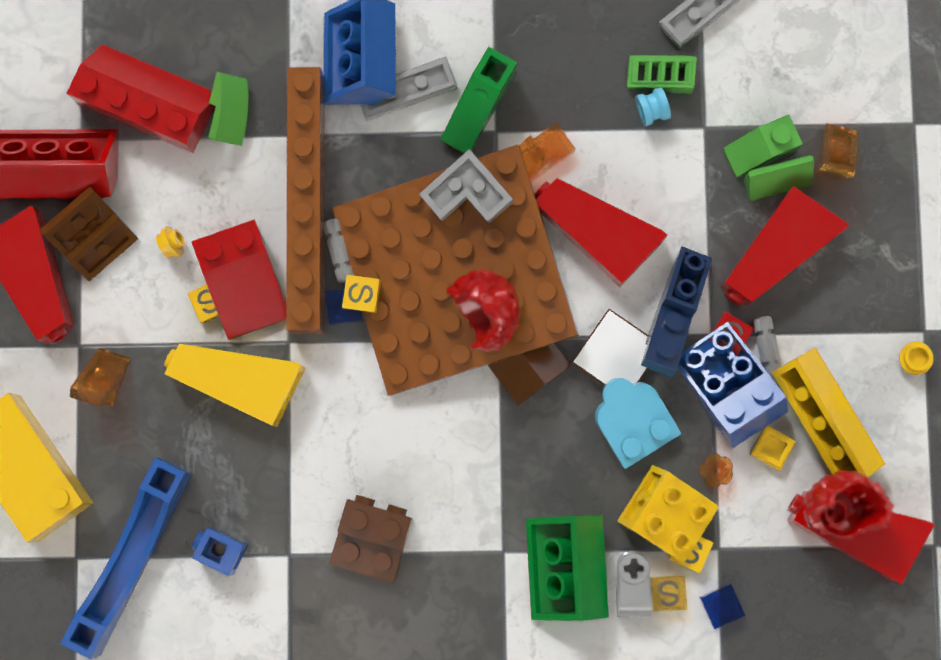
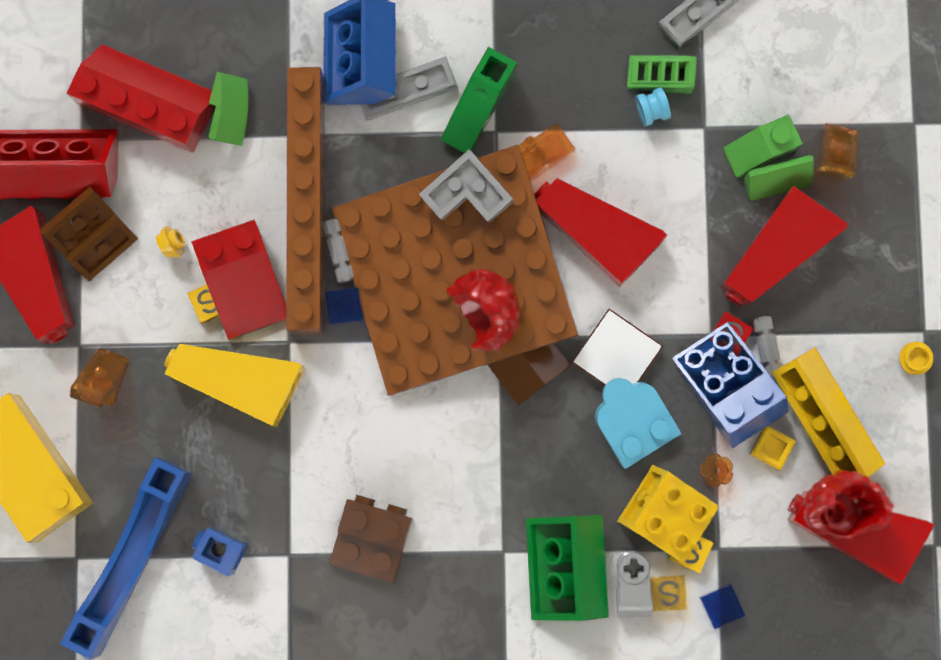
(361, 293): yellow tile -> none
(676, 311): dark blue slope -> none

